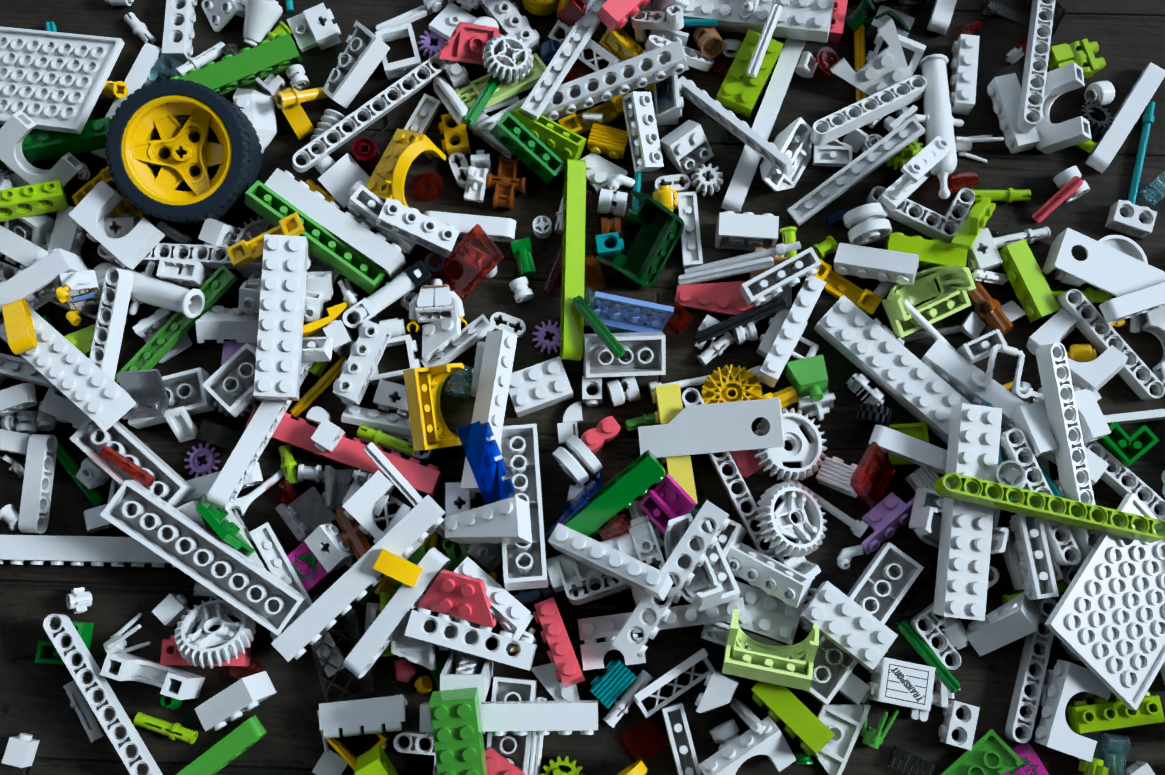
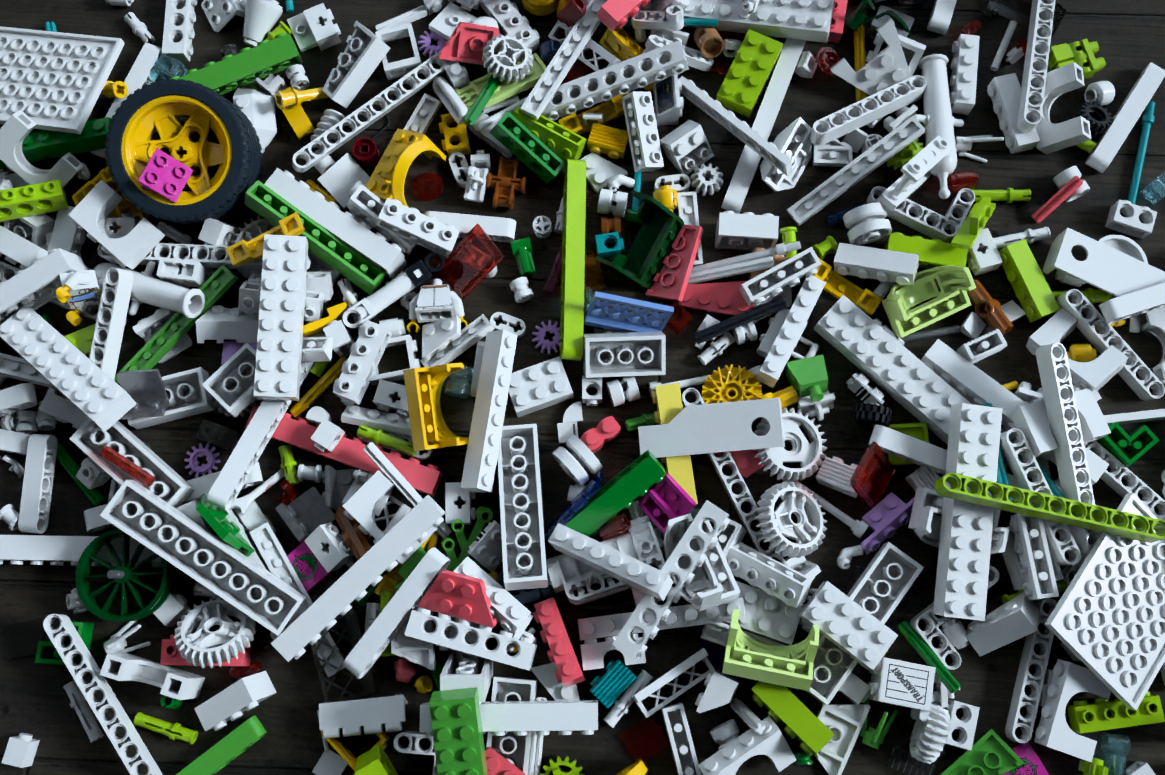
(19, 326): yellow beam -> none
(124, 577): none -> dark green wheel
(165, 175): none -> dark pink hinge
(181, 423): white tile -> none
(200, 60): white pin -> none
(253, 517): none -> white slope
(397, 568): yellow slope -> none
(481, 459): clear blue windscreen -> none
(493, 523): white wedge -> none
(598, 326): green axle -> none
(674, 275): none -> coral wing
(764, 40): white axle -> none
(924, 323): white bar -> none
(930, 736): none -> white gear
(989, 277): white axle -> none
(989, 373): white piece -> none
(1003, 46): none -> white bar
(1011, 474): white wheel -> none

